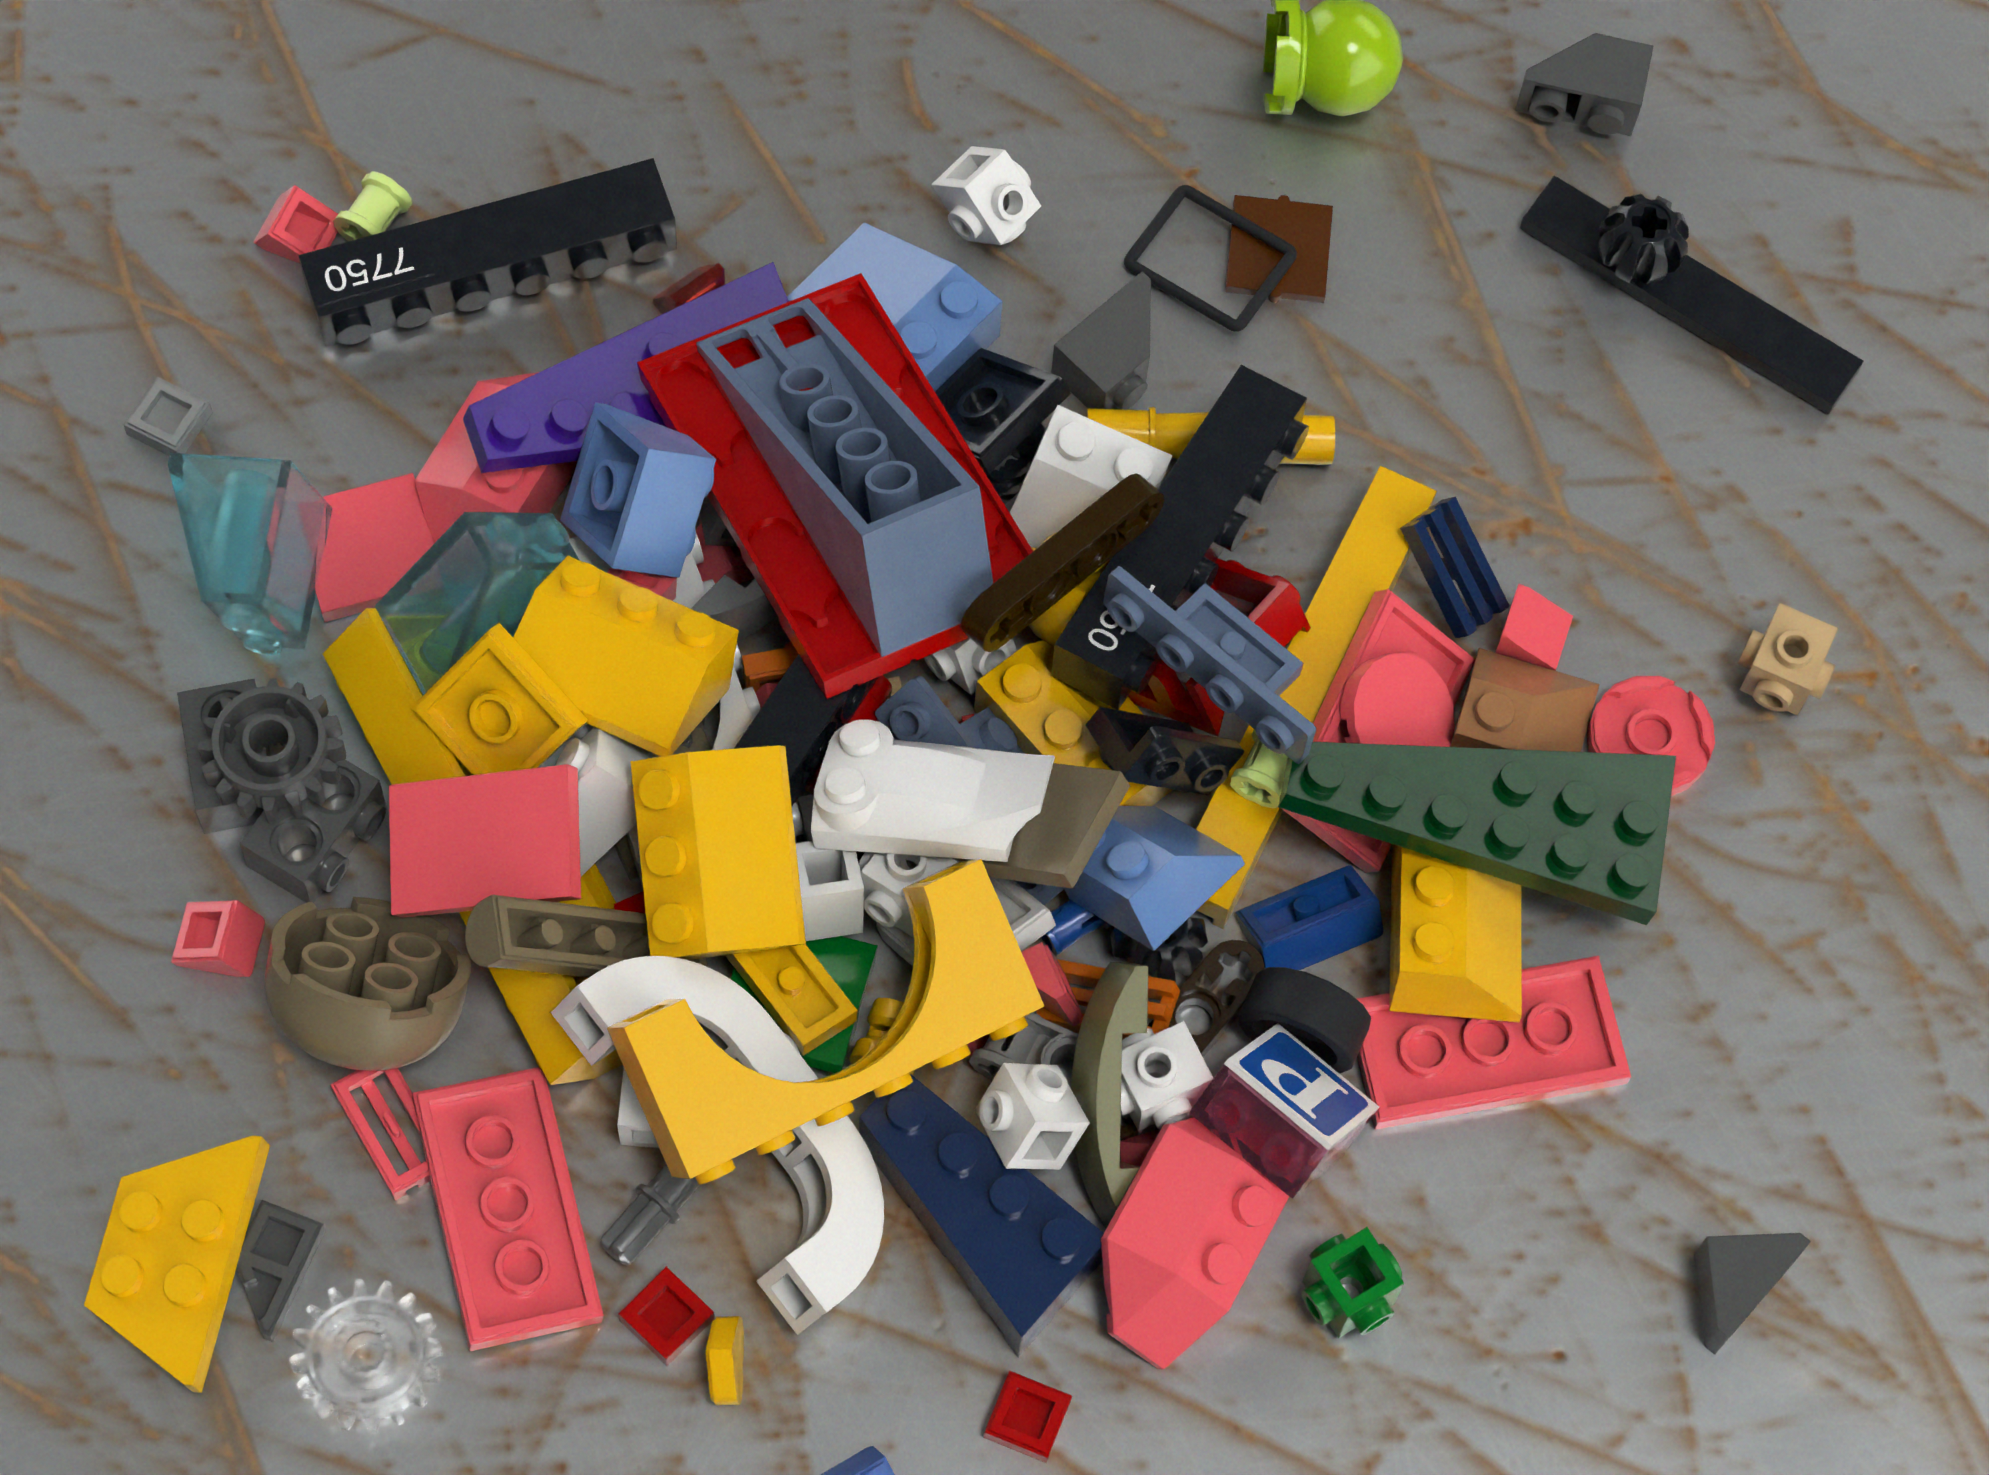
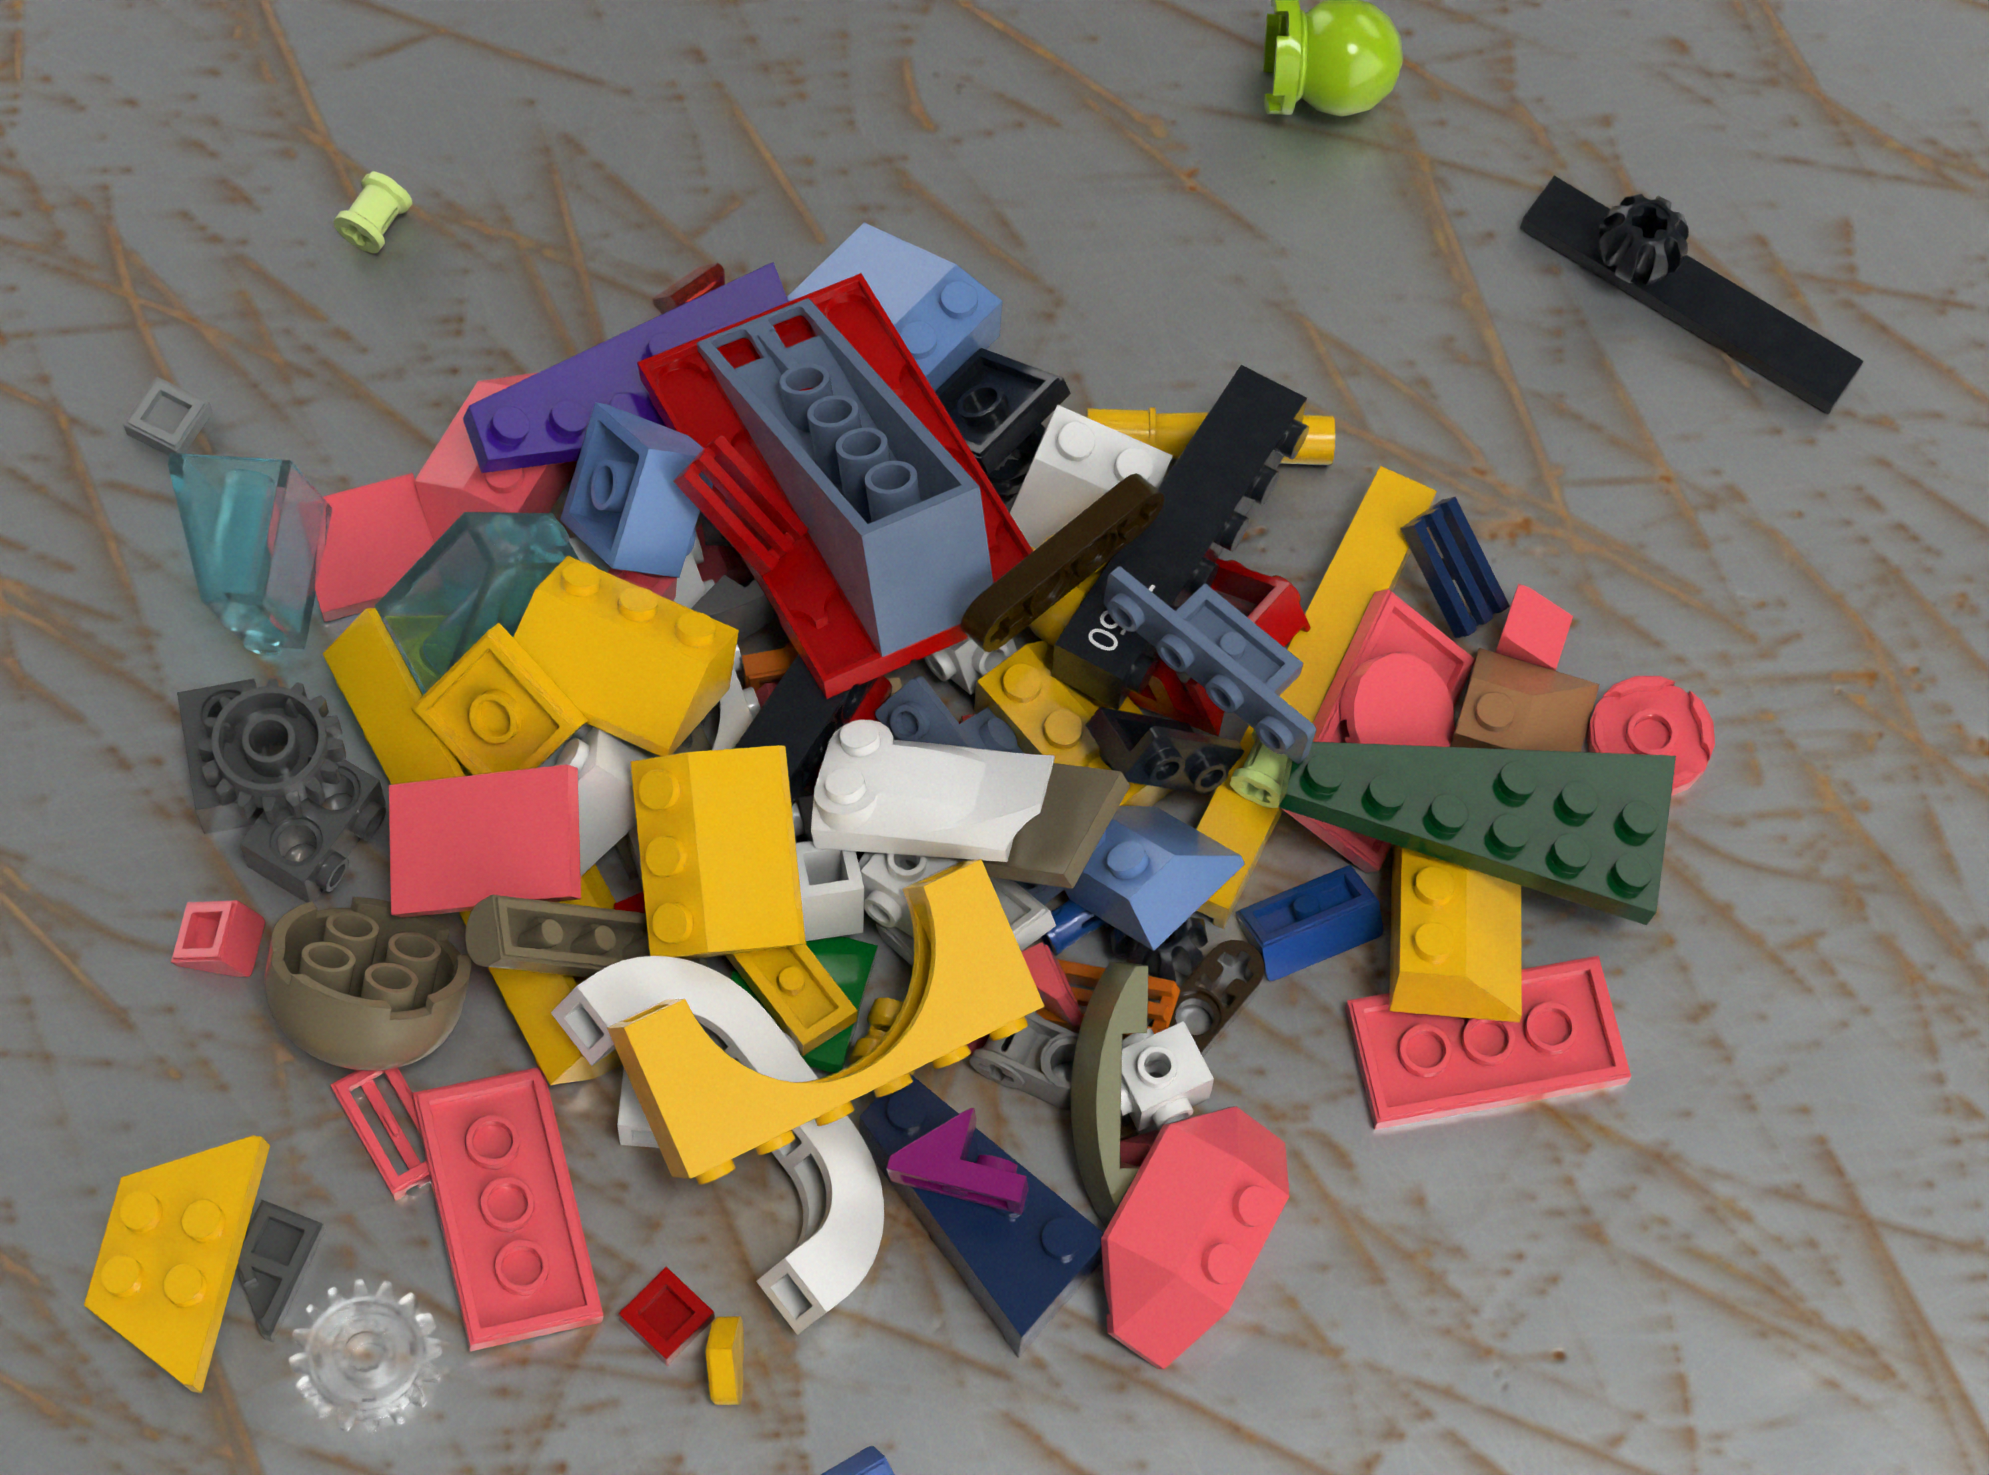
(297, 225): coral slope -> none
(489, 253): black brick -> none
(647, 1215): dark grey axle -> none
(748, 498): none -> red tile
(940, 1166): none -> magenta slope
(987, 196): white brick -> none
(1027, 1416): red tile -> none
(1031, 1116): white brick -> none
(1109, 350): dark grey slope -> none
(1237, 220): black piece -> none
(1284, 1110): piece -> none
(1298, 223): reddish brown piece -> none
(1311, 1010): black tyre -> none
(1361, 1264): green brick -> none
(1590, 84): dark grey slope -> none
(1737, 1275): dark grey slope -> none
(1788, 660): tan brick -> none

